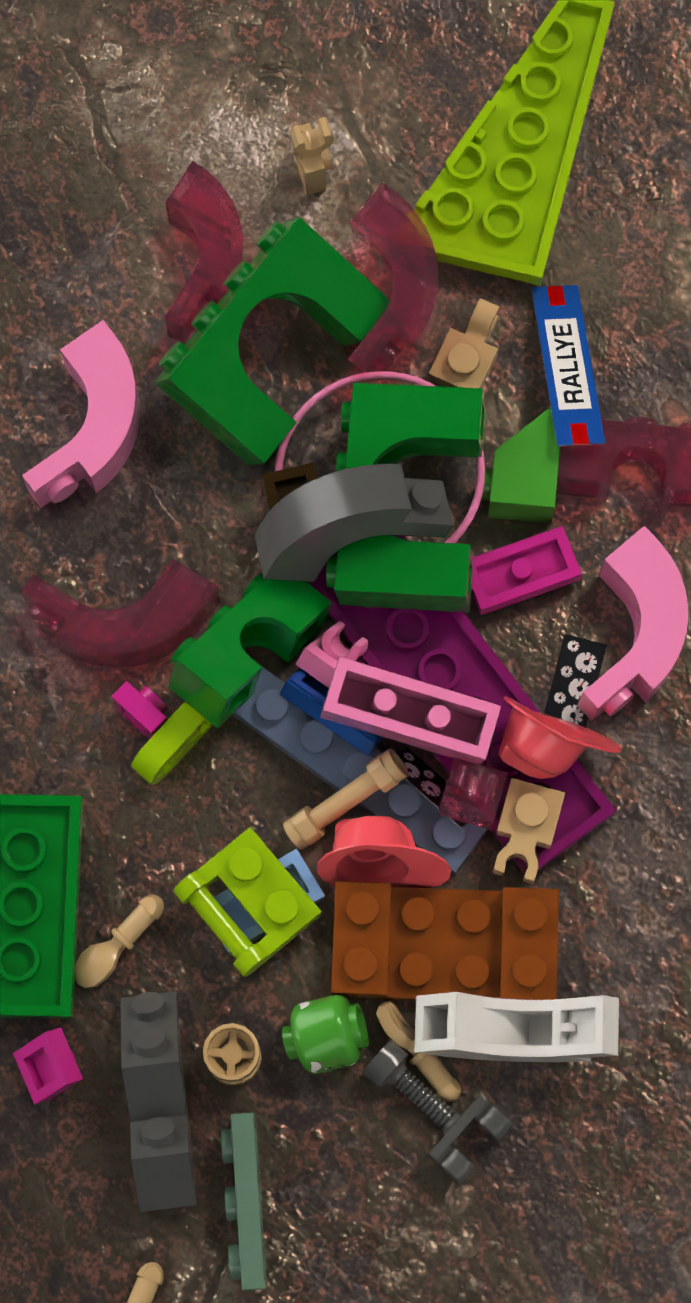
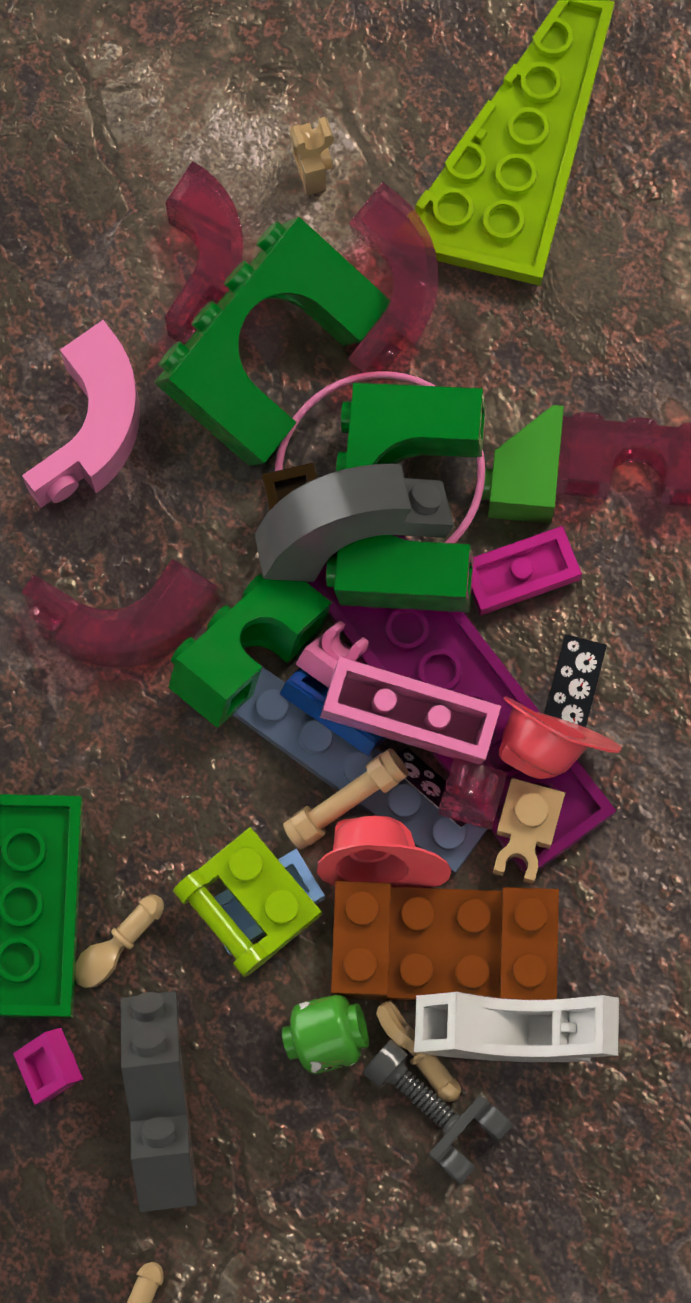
(141, 708): dark pink plate -> none
(170, 744): lime beam -> none
(230, 1045): tan wheel -> none
(244, 1202): sand green plate -> none
(467, 357): tan plate -> none
(568, 365): sticker -> none
(656, 598): bright pink arch -> none

